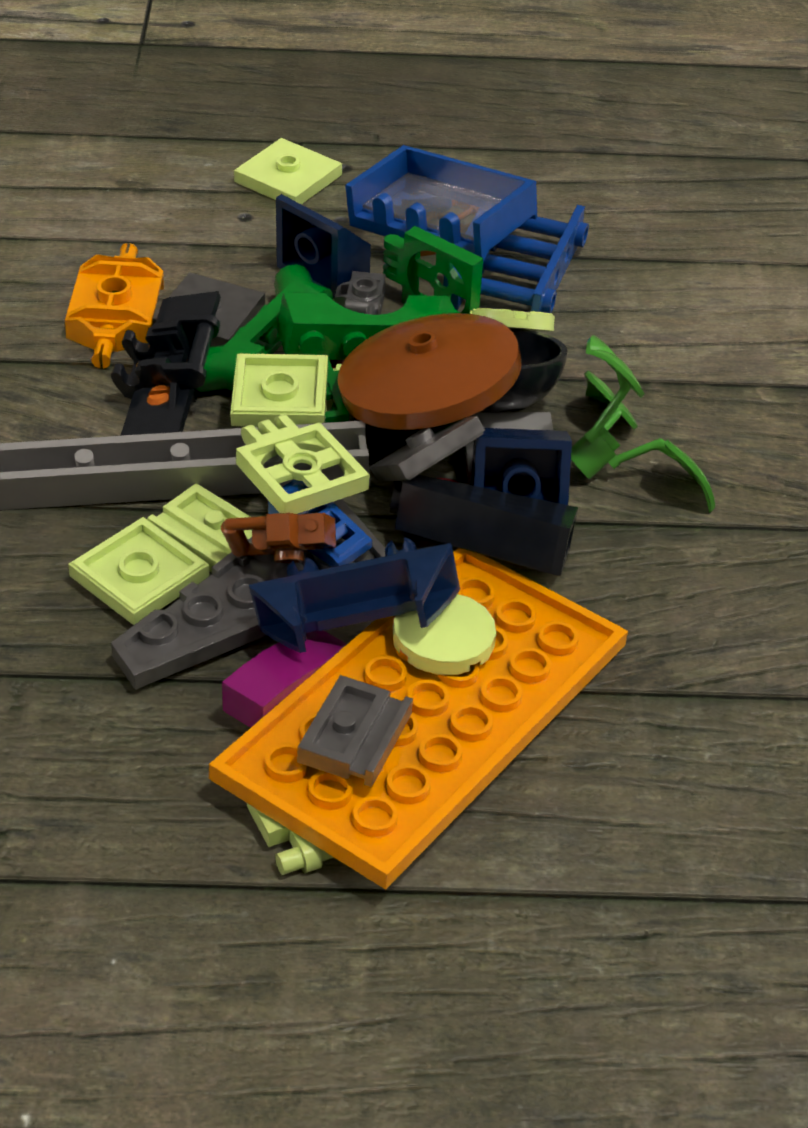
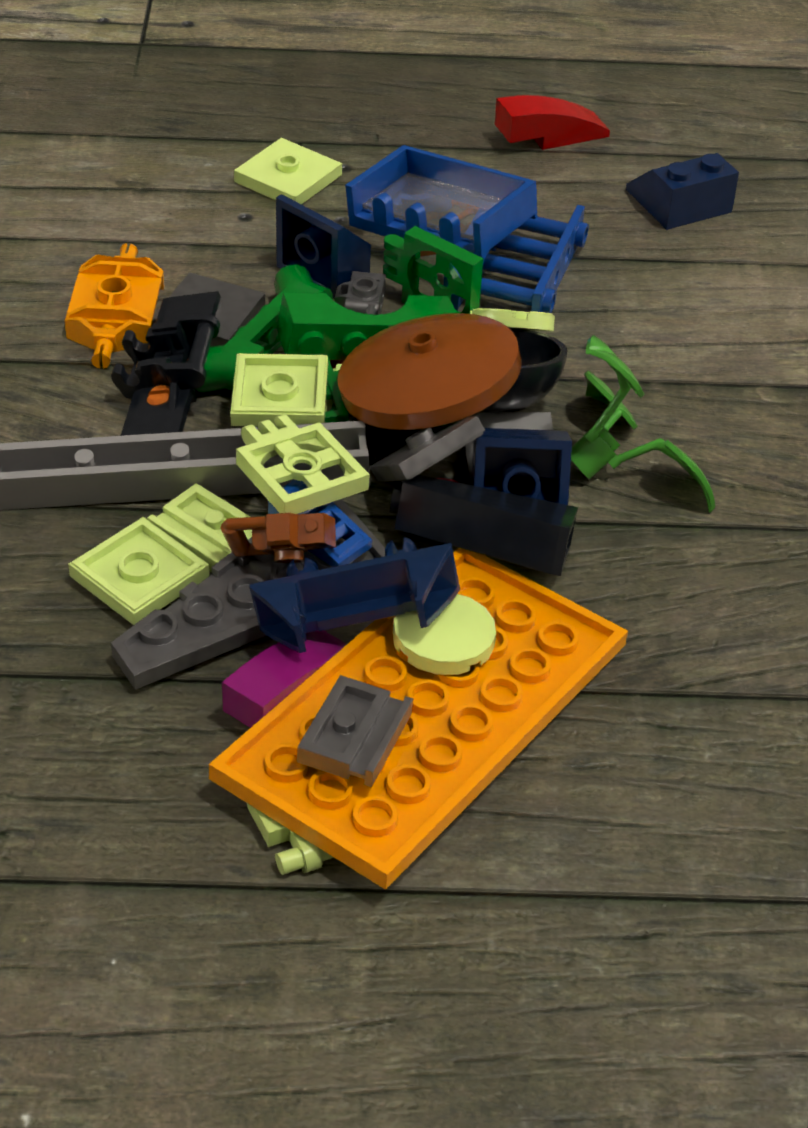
(547, 121): none -> red slope
(687, 190): none -> dark blue slope

